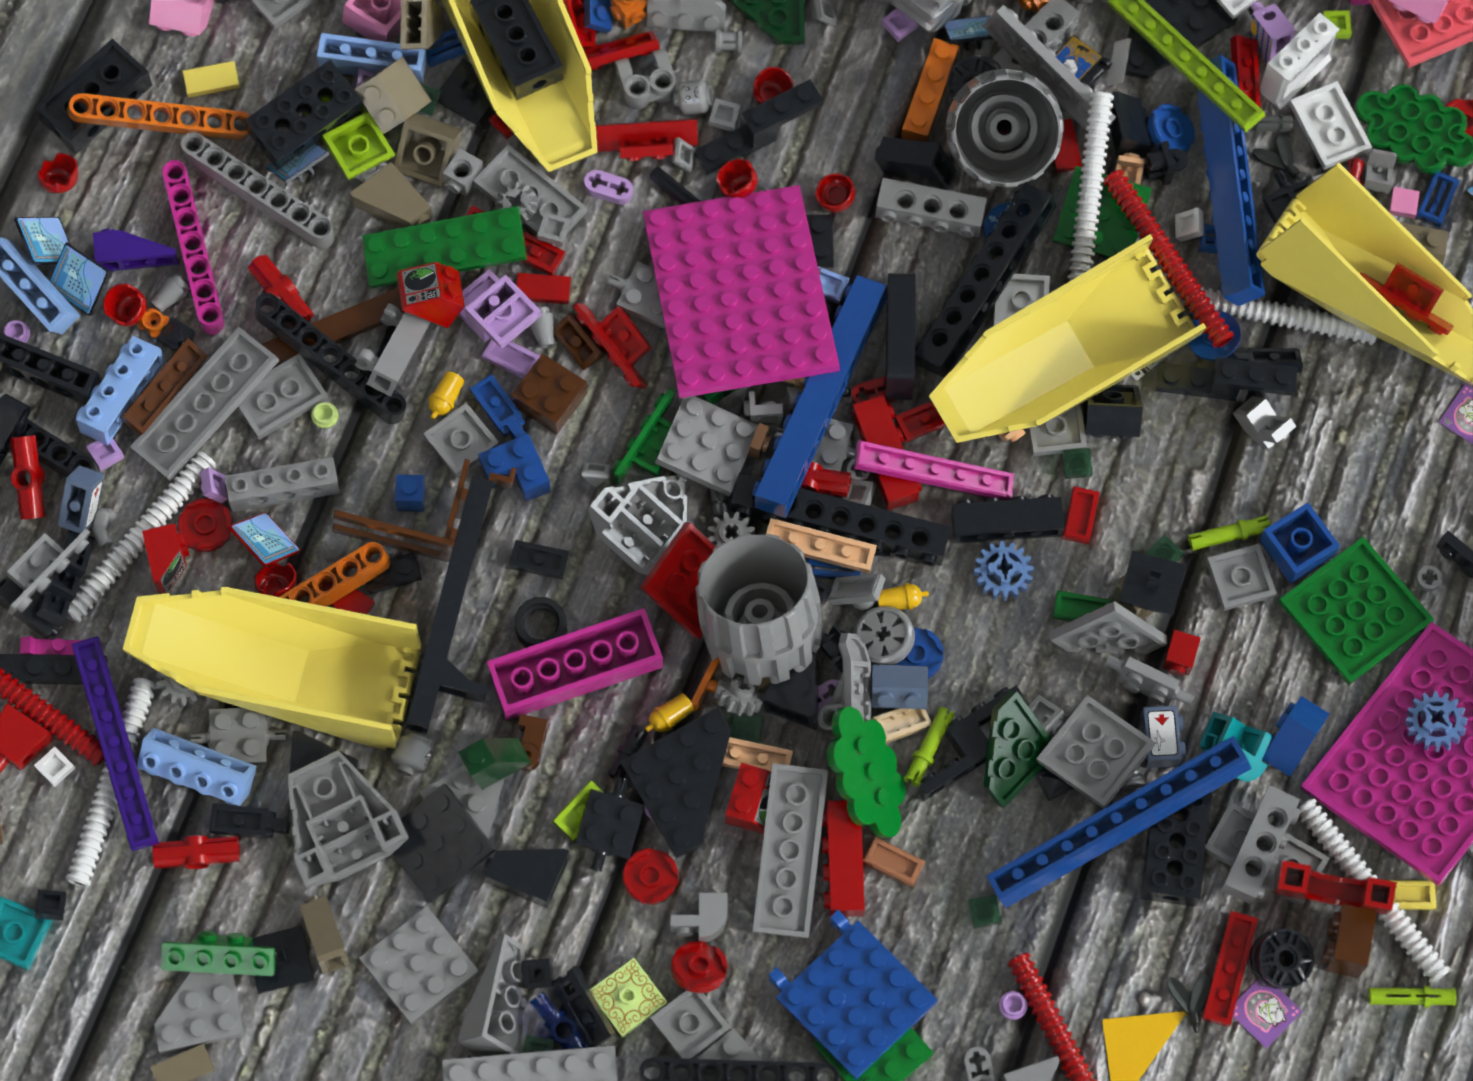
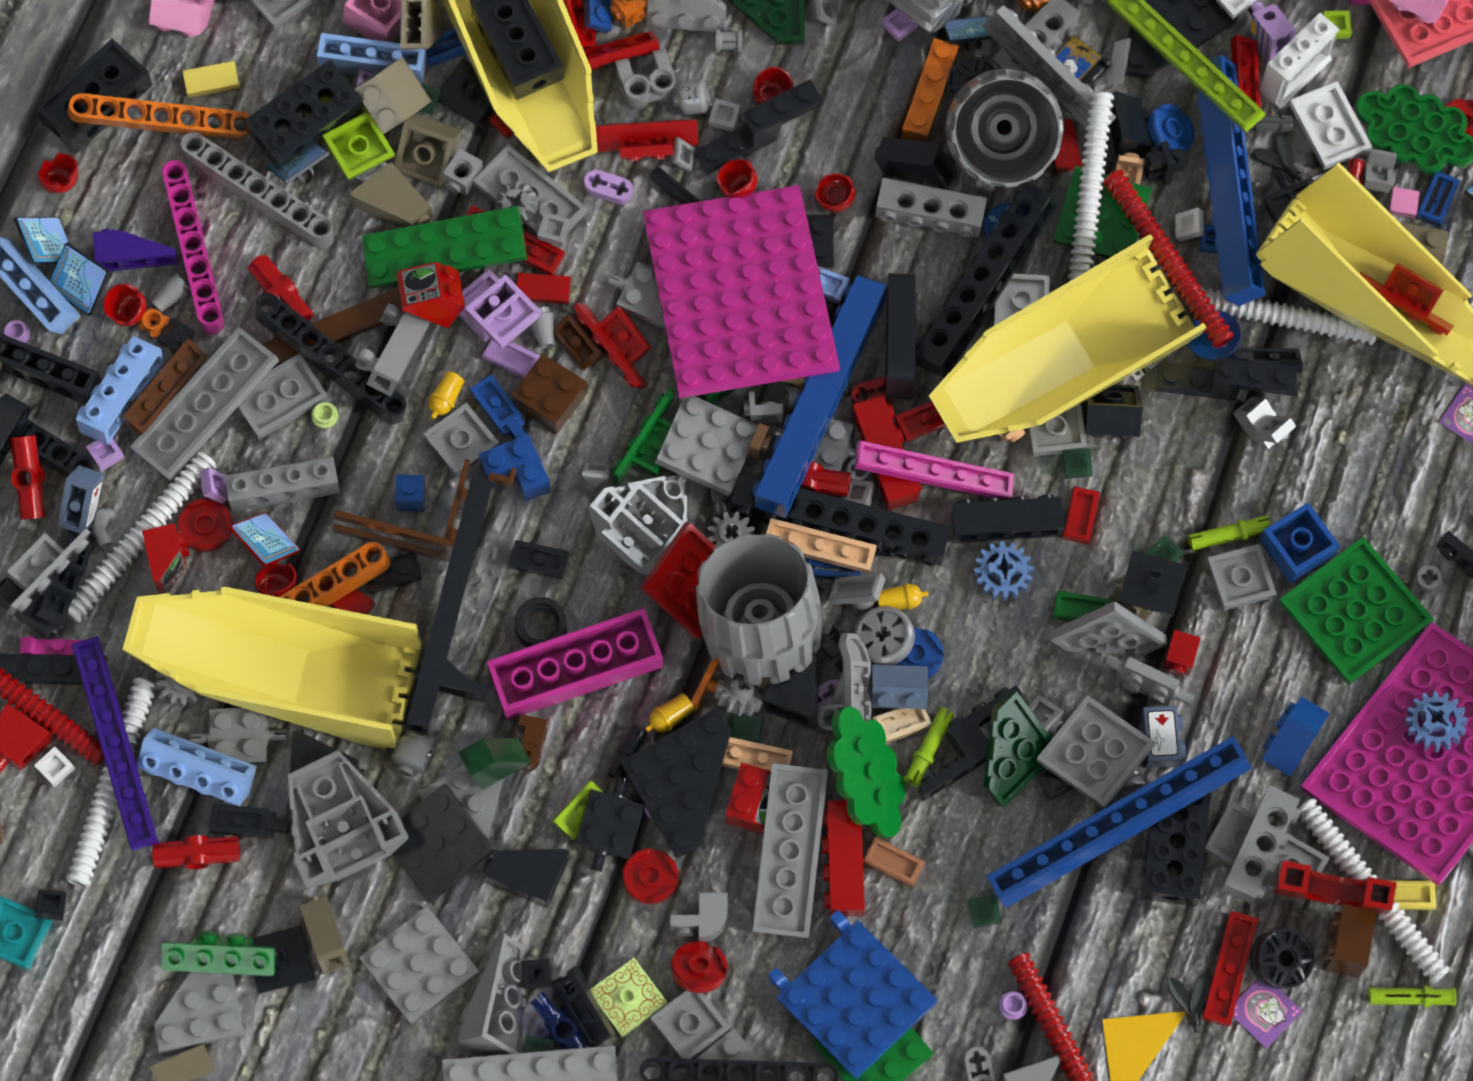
(1251, 740): teal brick -> none

